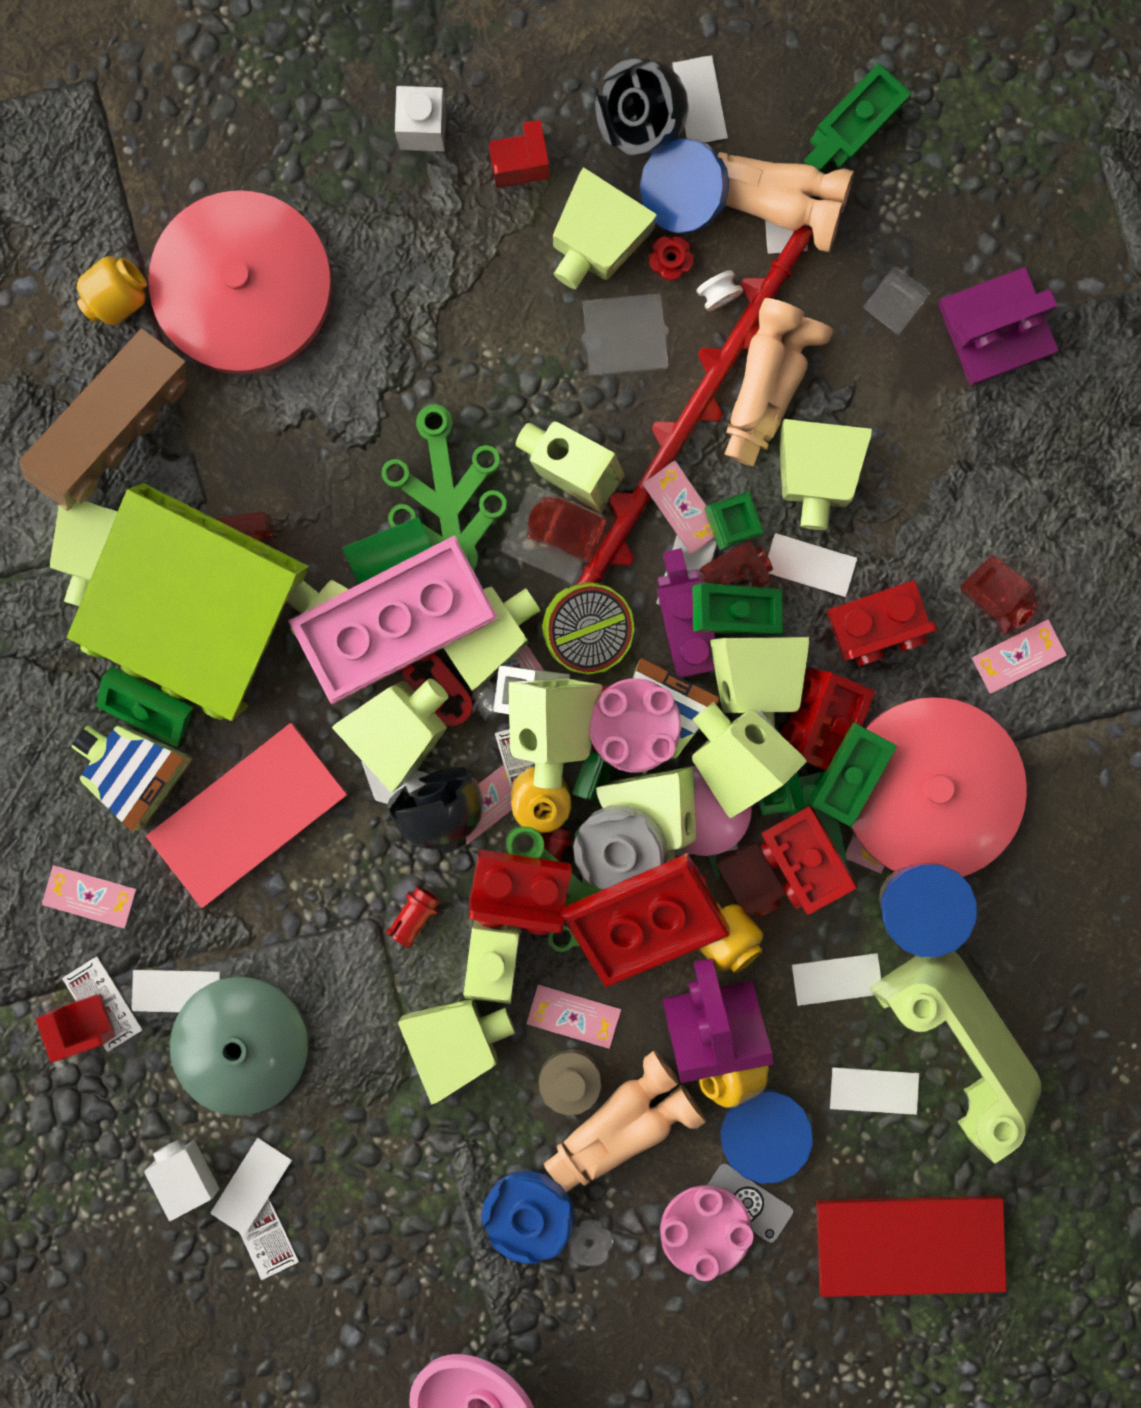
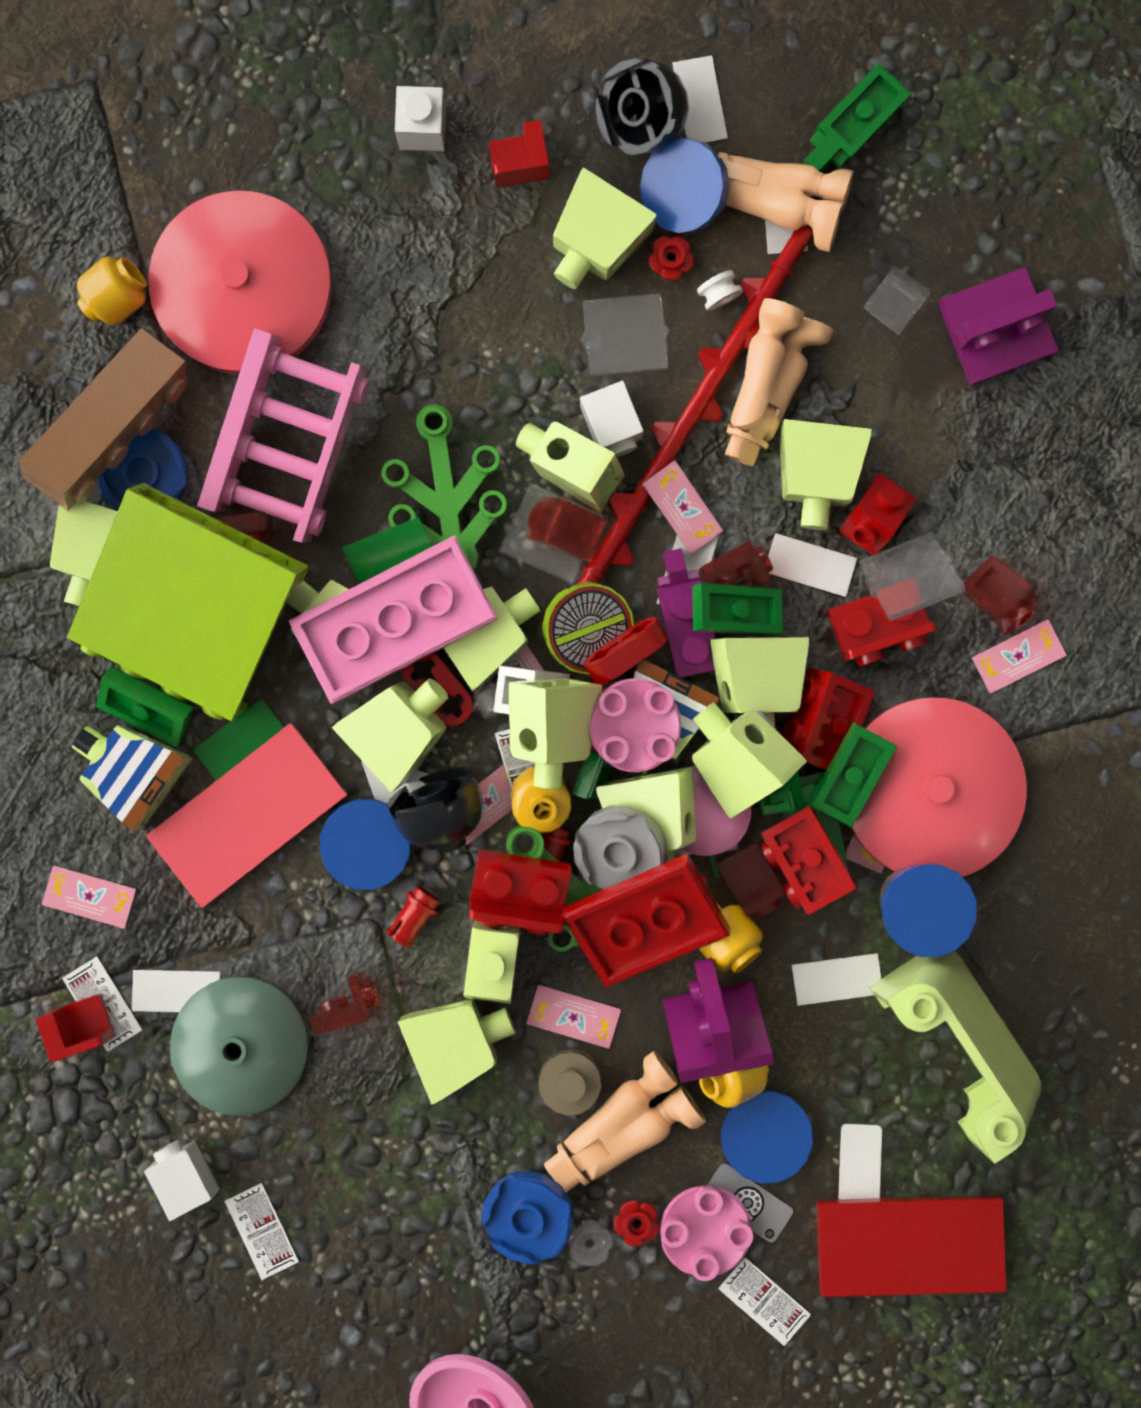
(149, 460): none -> blue tile
(238, 739): none -> green sticker
(250, 1186): white sticker -> none
(252, 402): none -> bright pink fence
(340, 1013): none -> clear red bracket
(363, 845): none -> blue tile
(612, 419): none -> white brick
(625, 650): none -> red beam
(636, 1210): none -> red plate
(734, 521): green tile -> none
(764, 1301): none -> white sticker
(860, 1161): none -> white sticker
(874, 1091): white sticker -> none
(877, 514): none -> red bracket
(911, 576): none -> clear piece

